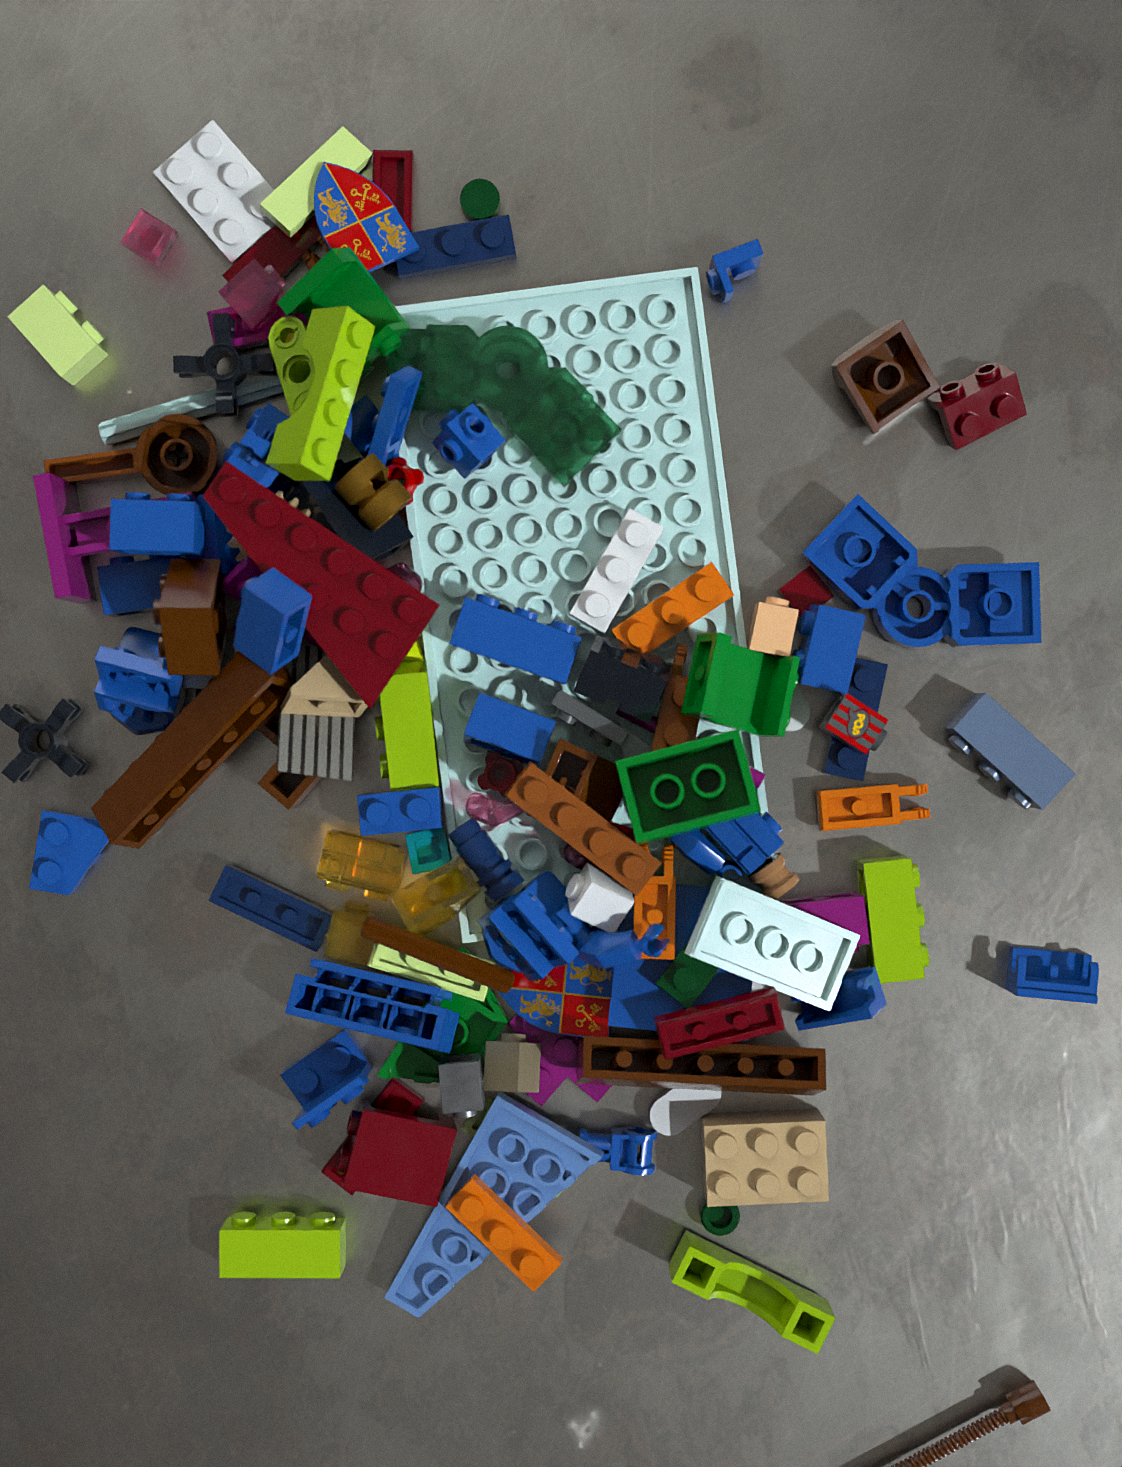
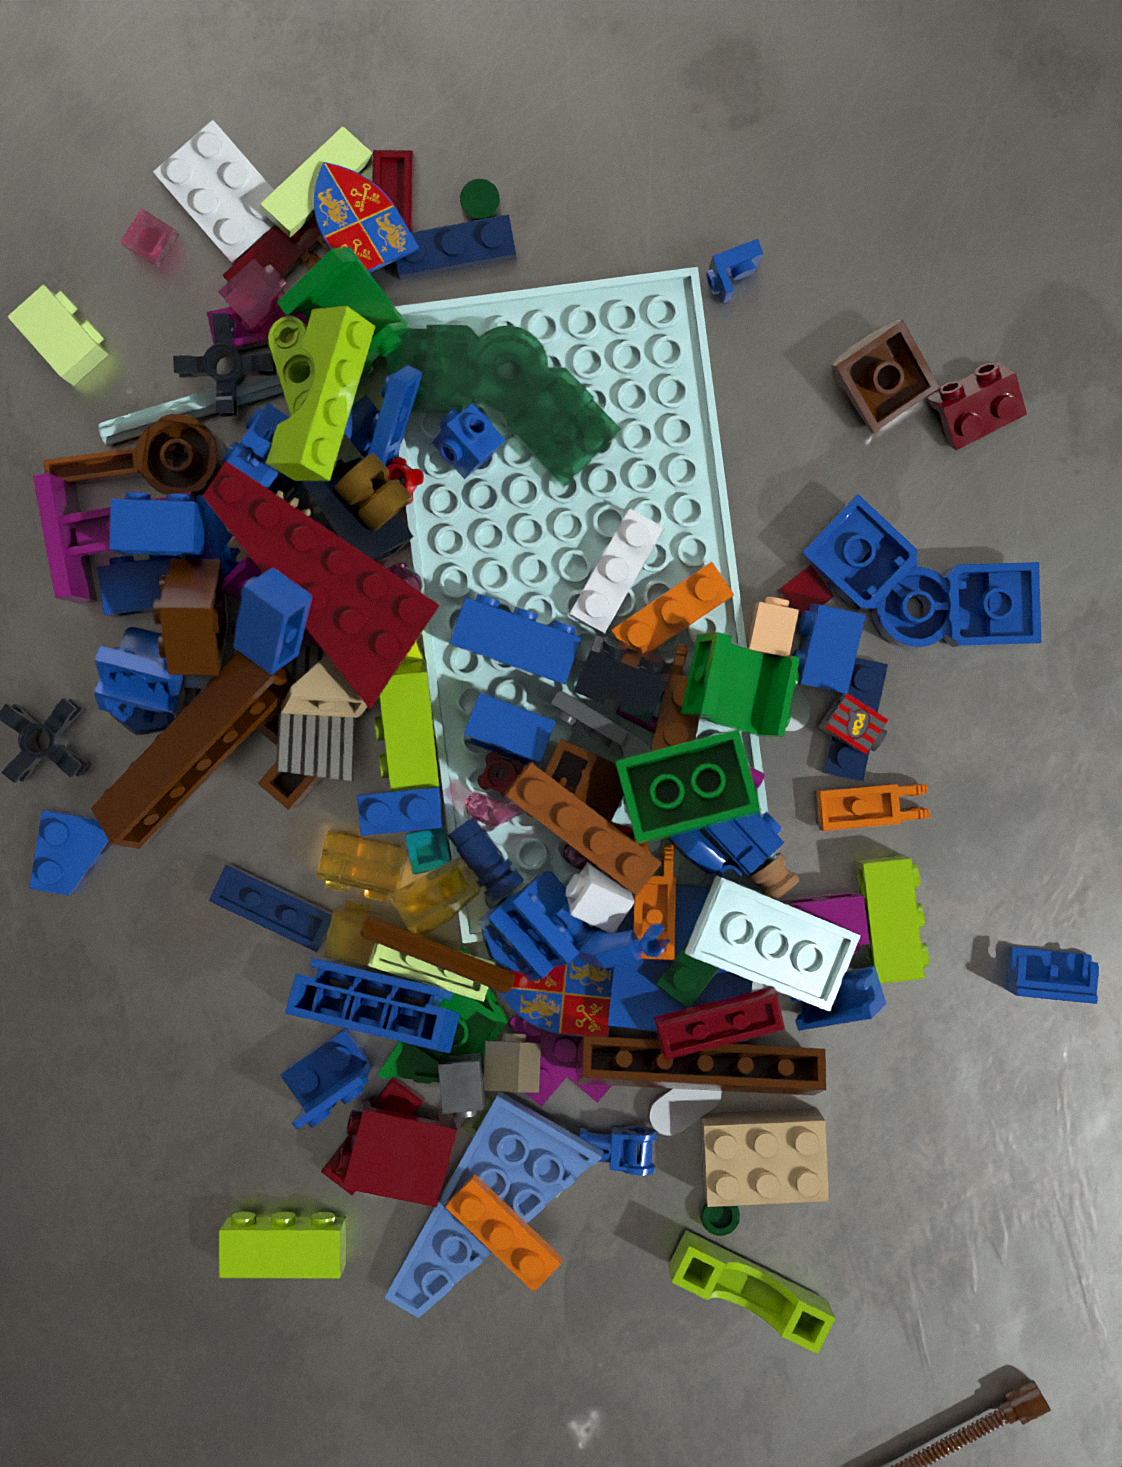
(1008, 752): sand blue brick -> none

